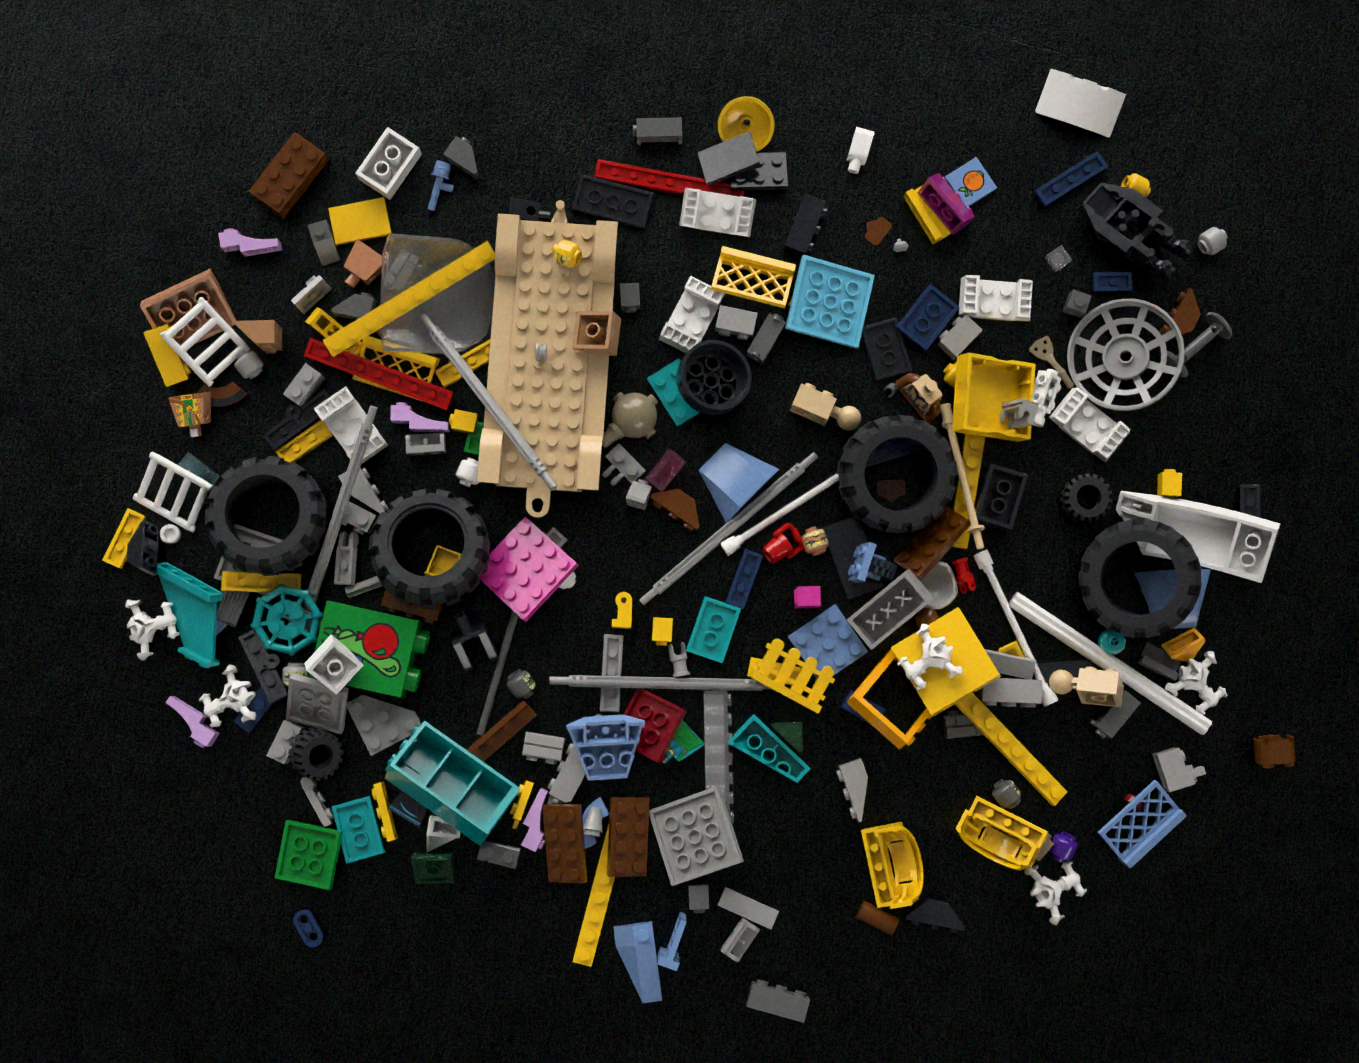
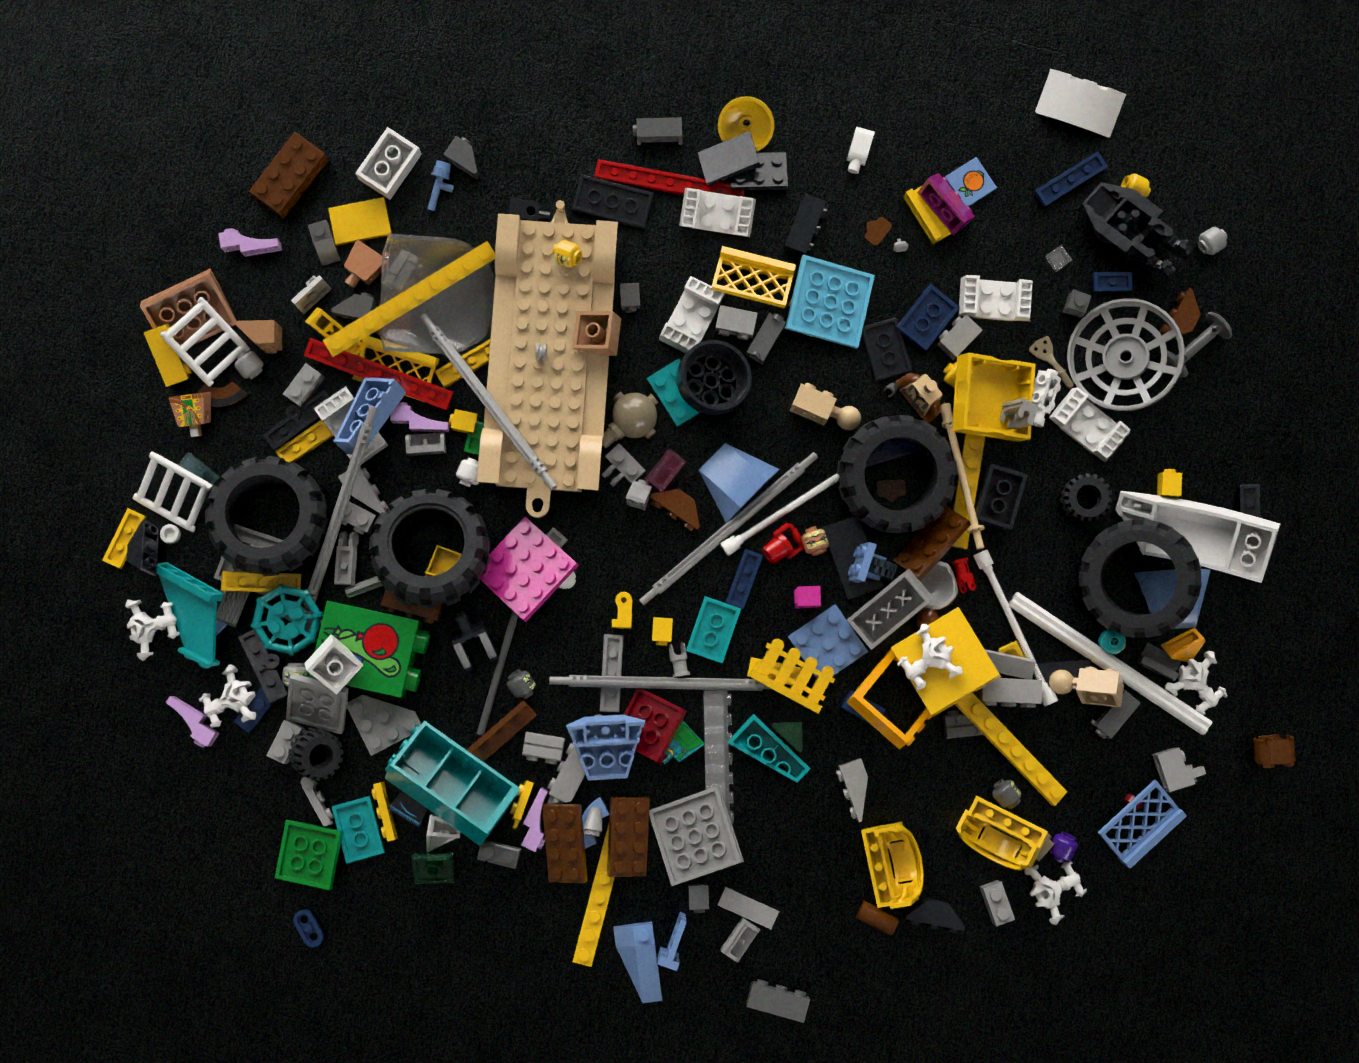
(377, 392): none -> medium blue wedge
(997, 903): none -> light grey brick

